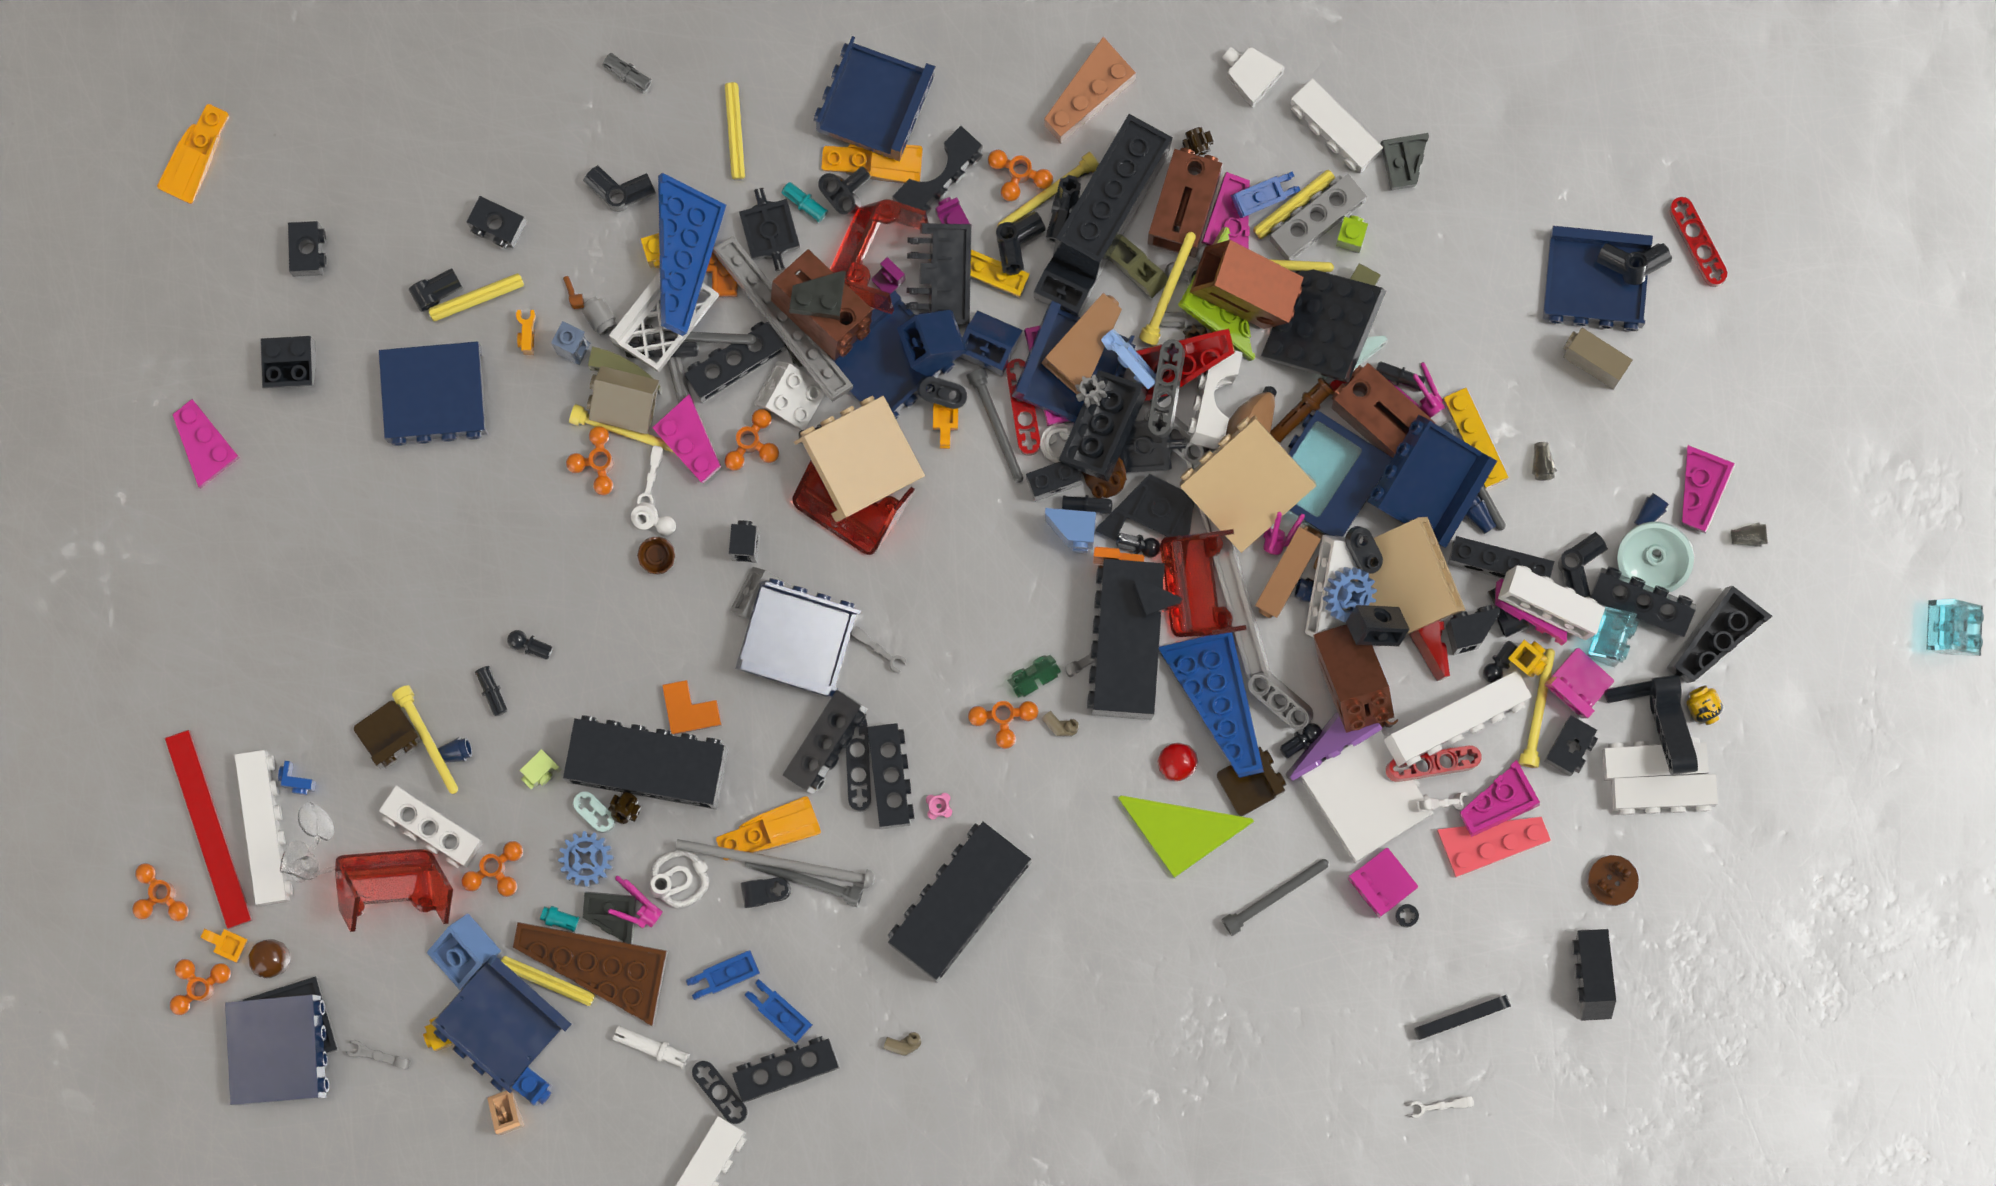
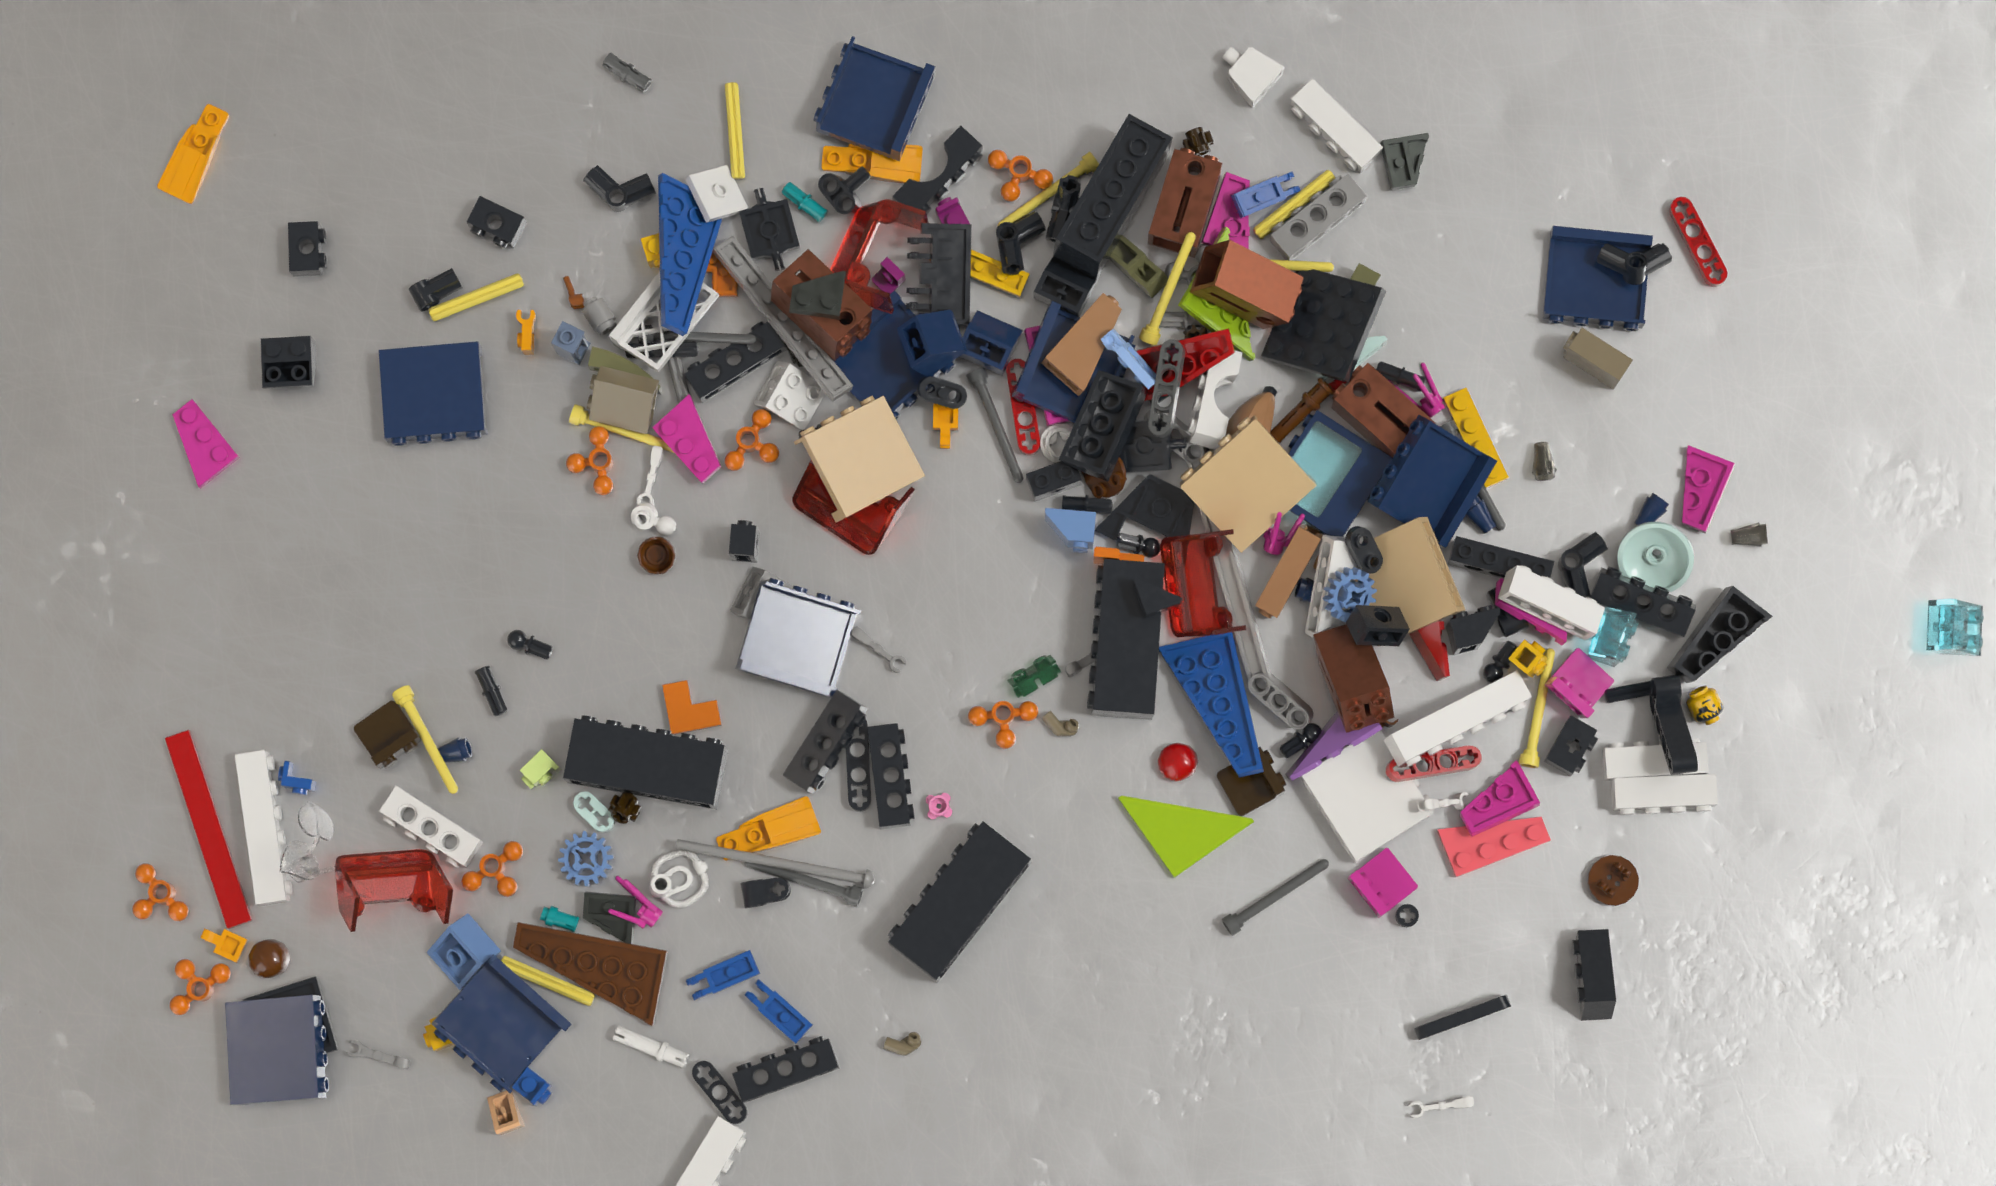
(716, 193): none -> white plate
(1092, 88): nougat wedge -> none
(1094, 396): light grey gear -> none
(1352, 233): lime brick -> none

